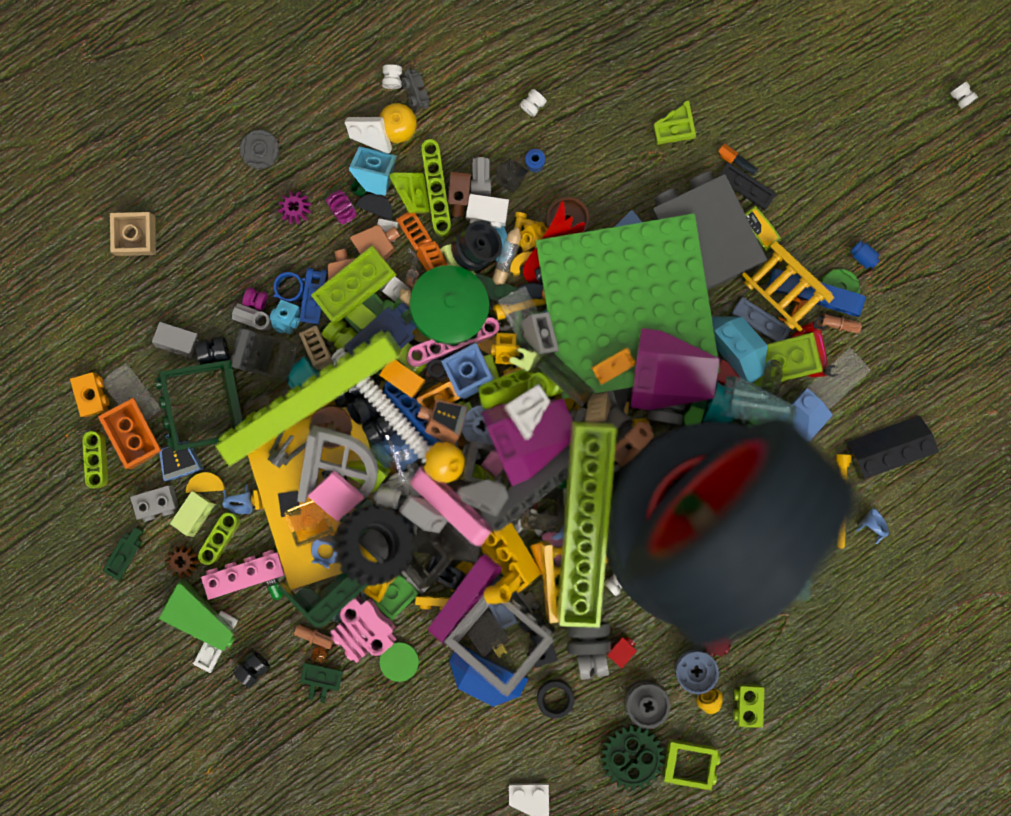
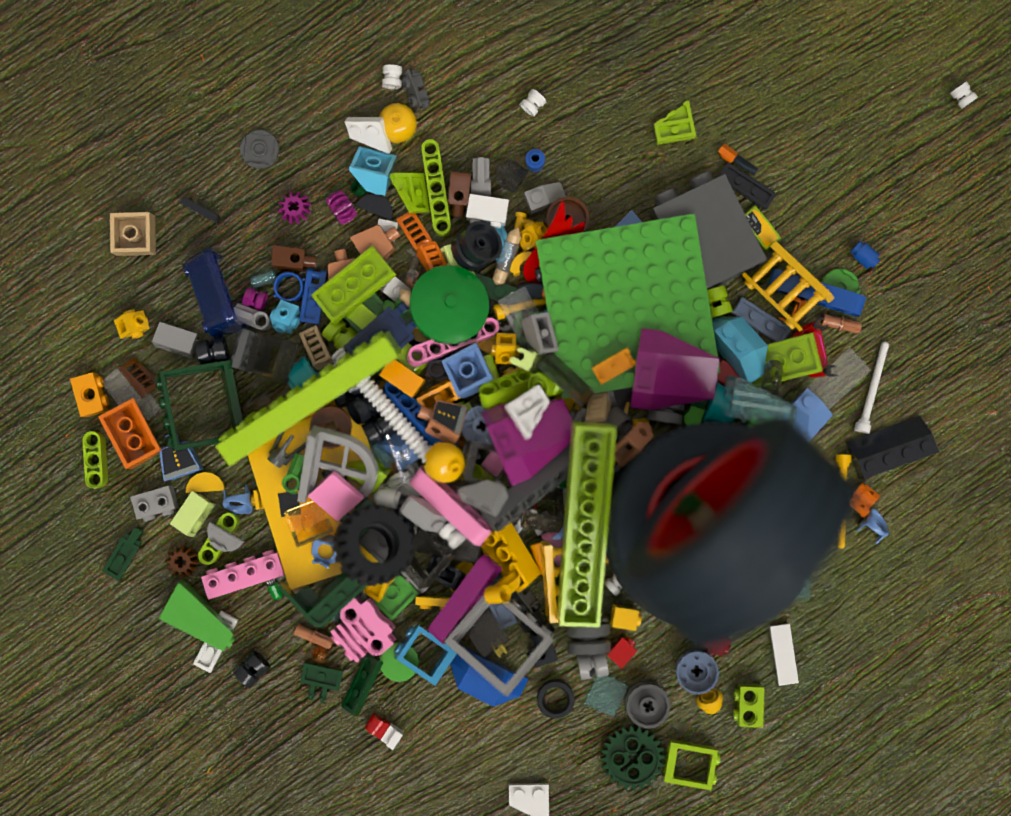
(132, 324): none -> yellow brick
(138, 386): none -> reddish brown slope
(200, 210): none -> black tile
(212, 293): none -> clear blue windscreen
(222, 539): none -> light grey tile
(264, 278): none -> clear light blue pin
(282, 255): none -> reddish brown torso
(294, 473): none -> bright green piece
(362, 684): none -> dark green plate
(384, 730): none -> leg
(440, 666): none -> dark azure window
(452, 535): none -> white wheel
(543, 196): none -> light grey slope
(606, 695): none -> clear light blue piece
(625, 617): none -> yellow brick
(719, 294): none -> lime wheel
(783, 654): none -> white tile
(863, 424): none -> white piece
(865, 499): none -> orange piece

